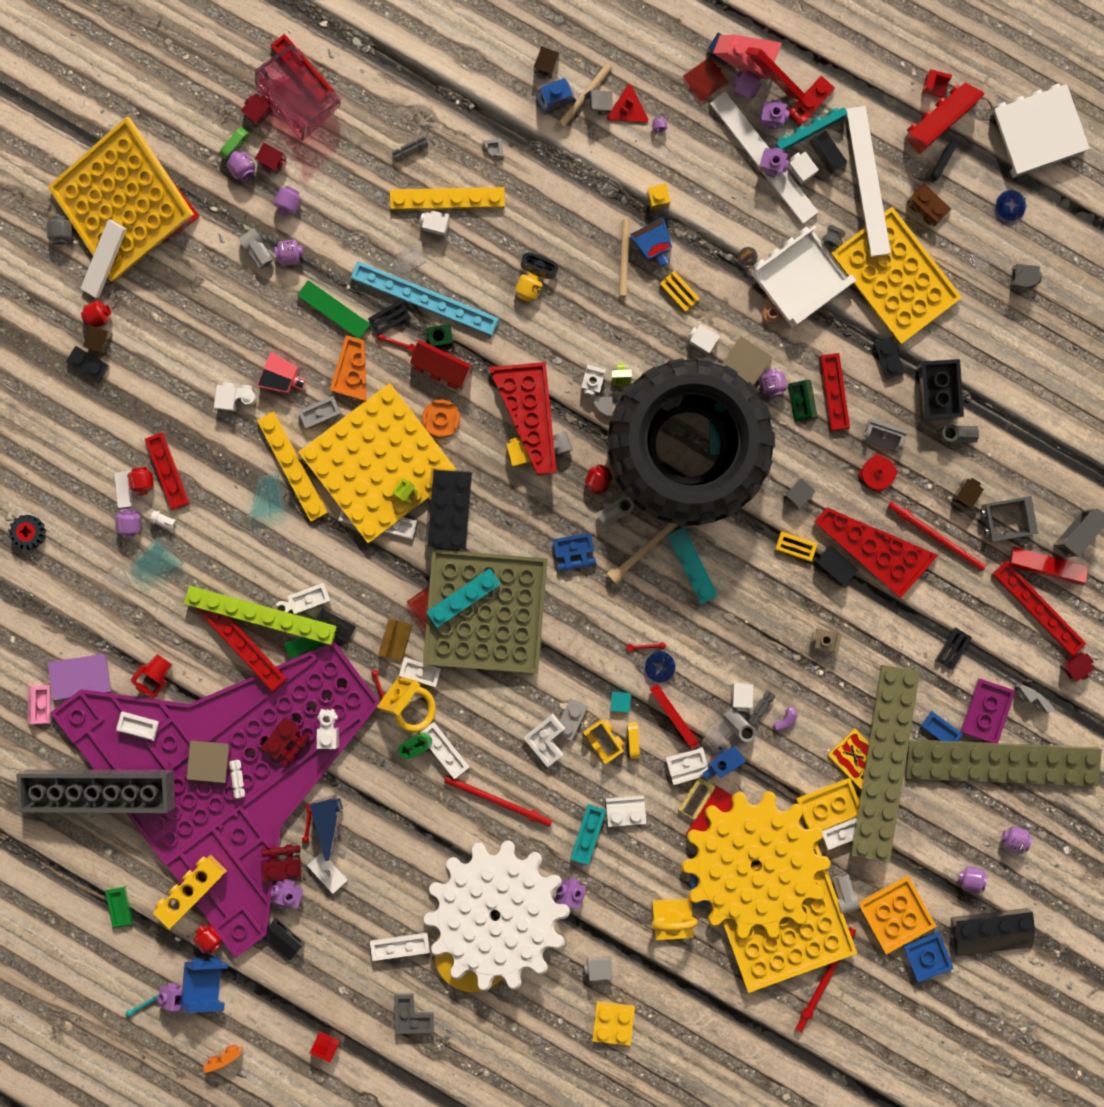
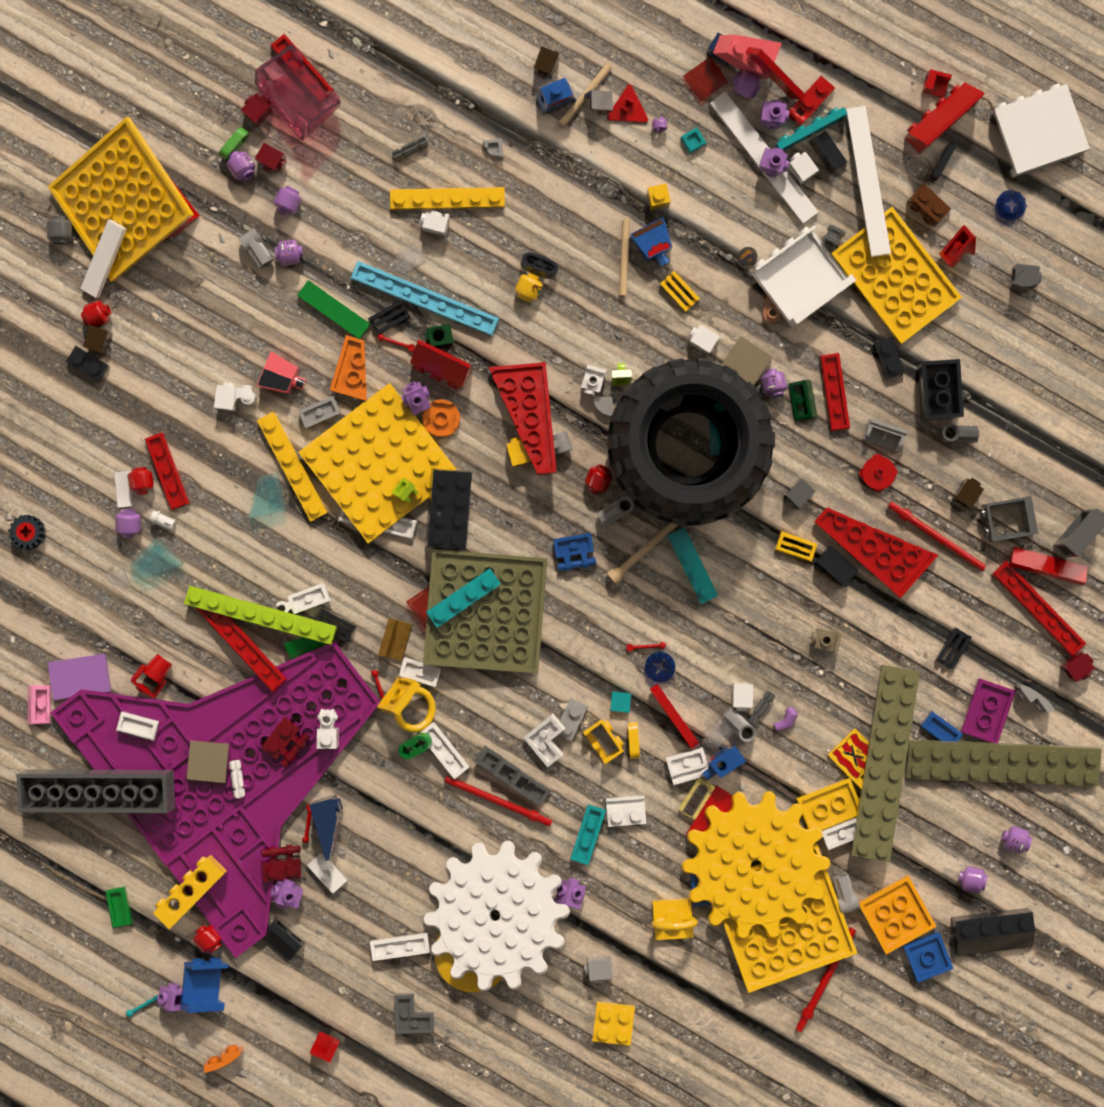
(416, 397): none -> medium lavender brick
(512, 775): none -> dark grey slope
(693, 140): none -> teal tile
(958, 246): none -> red slope

